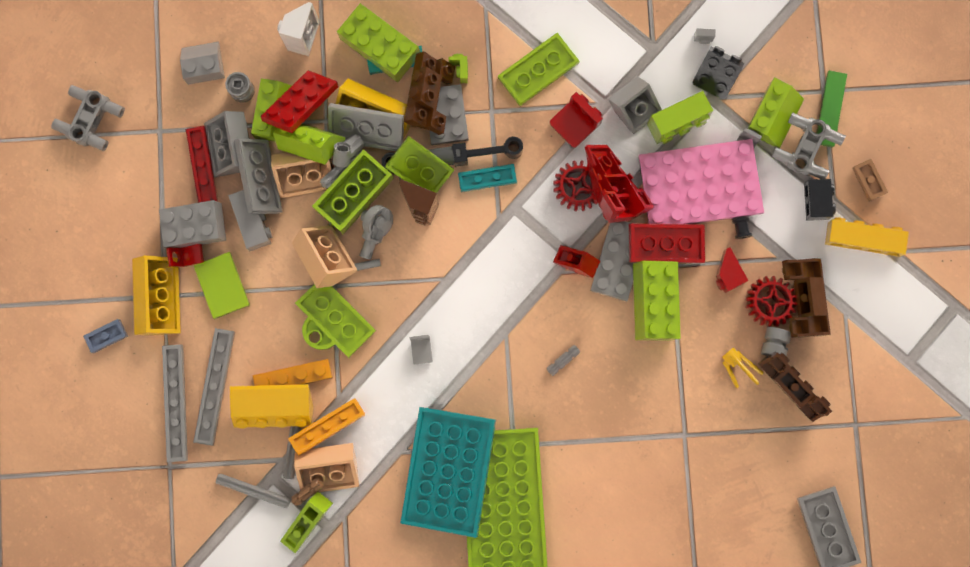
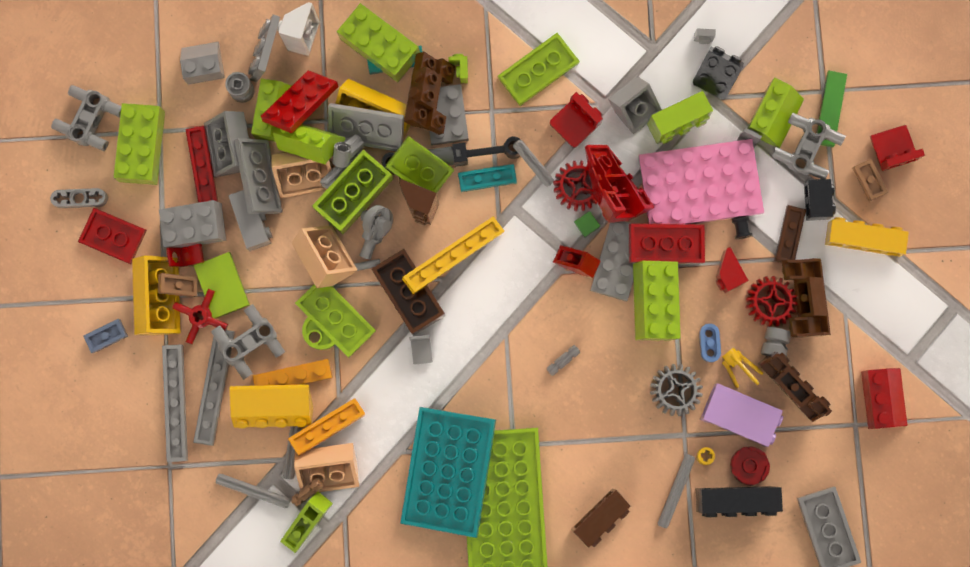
(93, 192): none -> light grey beam
(112, 235): none -> red tile
(139, 144): none -> lime brick
(177, 285): none -> medium nougat plate
(205, 312): none -> red bar
(248, 341): none -> light grey piece
(263, 48): none -> light grey plate
(415, 309): none -> reddish brown brick
(453, 255): none -> yellow plate
(533, 163): none -> light grey axle
(587, 224): none -> bright green tile
(601, 518): none -> reddish brown slope
(676, 491): none -> light grey axle
(680, 398): none -> light grey gear
(702, 451): none -> yellow bush
(711, 343): none -> medium blue plate
(739, 500): none -> black brick
(742, 415): none -> lavender panel
(750, 465): none -> red tile
(790, 233): none -> reddish brown tile
(884, 398): none -> red slope
(895, 148): none -> red bracket

